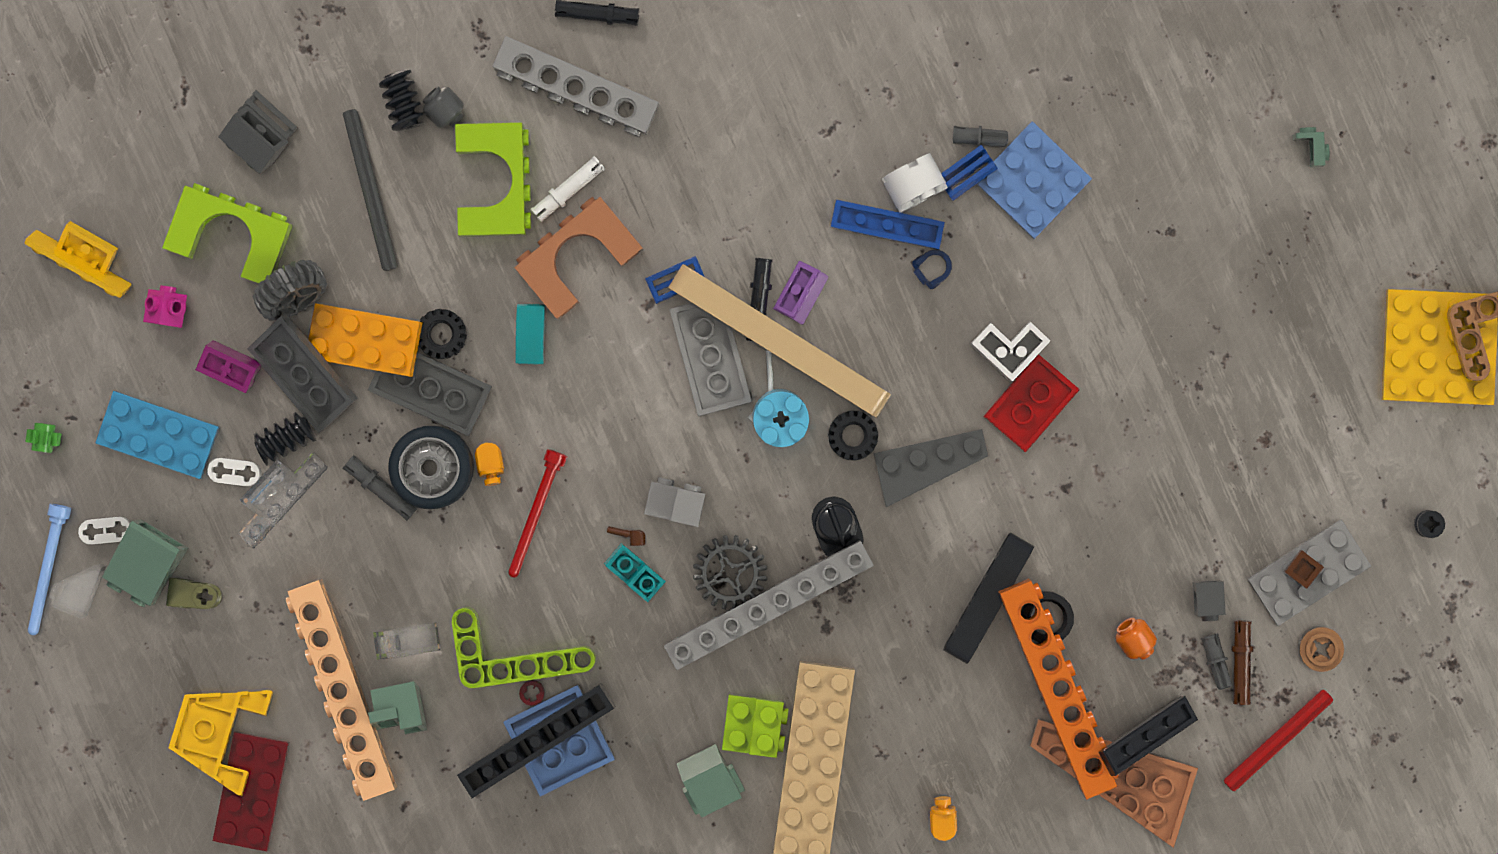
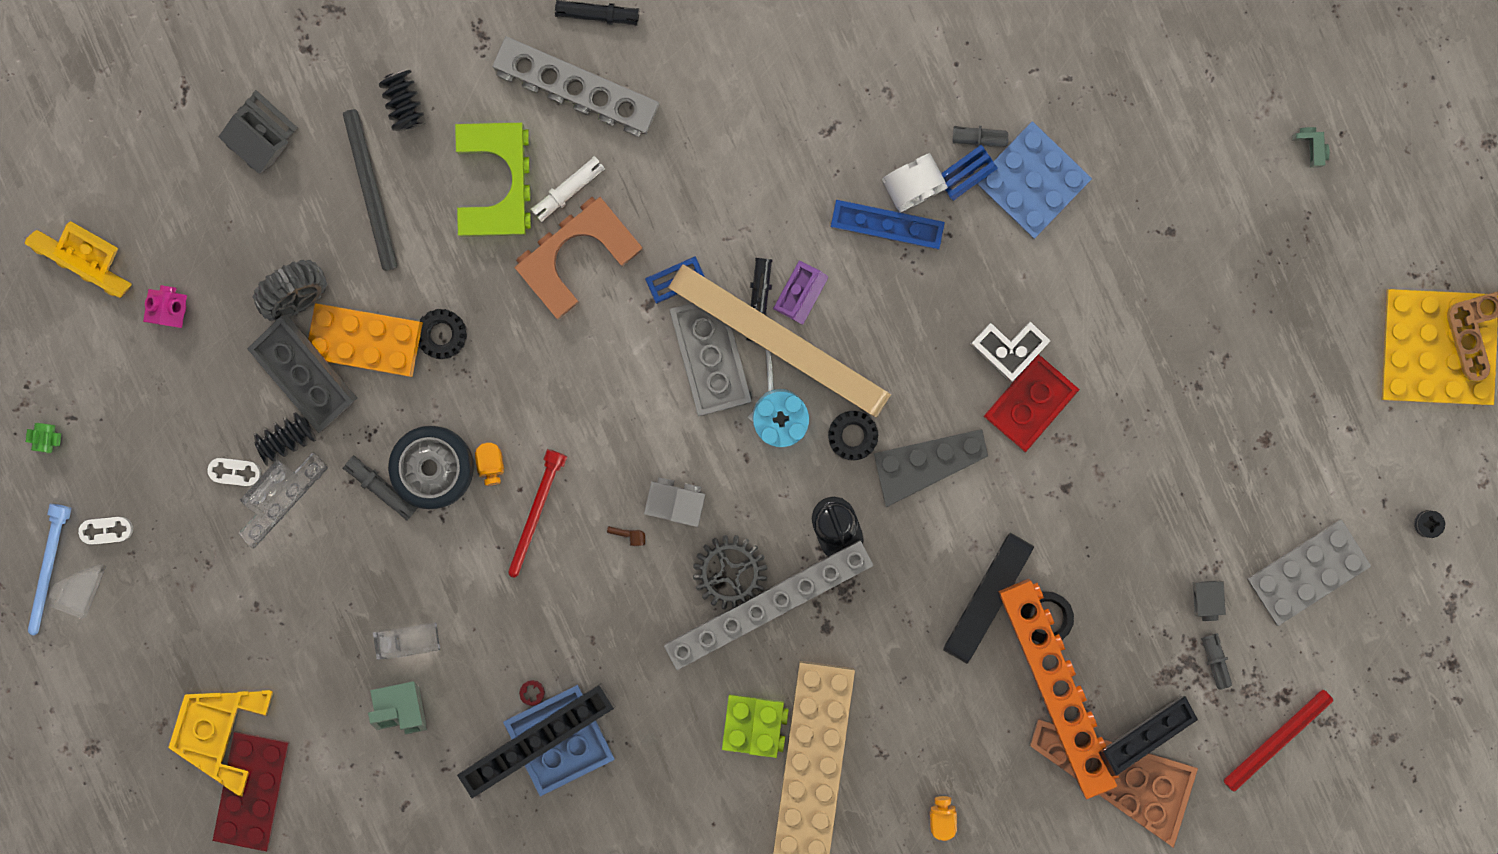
(143, 563): sand green slope -> none
(157, 435): dark azure plate -> none
(188, 594): olive piece -> none
(198, 208): lime arch -> none
(228, 366): magenta hinge -> none
(363, 785): light nougat brick -> none
(435, 393): dark grey plate -> none
(443, 107): dark grey head -> none
(512, 663): lime beam -> none
(530, 333): teal slope -> none
(634, 572): teal slope -> none
(709, 781): sand green plate -> none
(936, 282): dark blue piece -> none
(1136, 638): orange head -> none
(1242, 662): reddish brown pin -> none
(1303, 569): reddish brown plate -> none
(1334, 650): medium nougat gear -> none

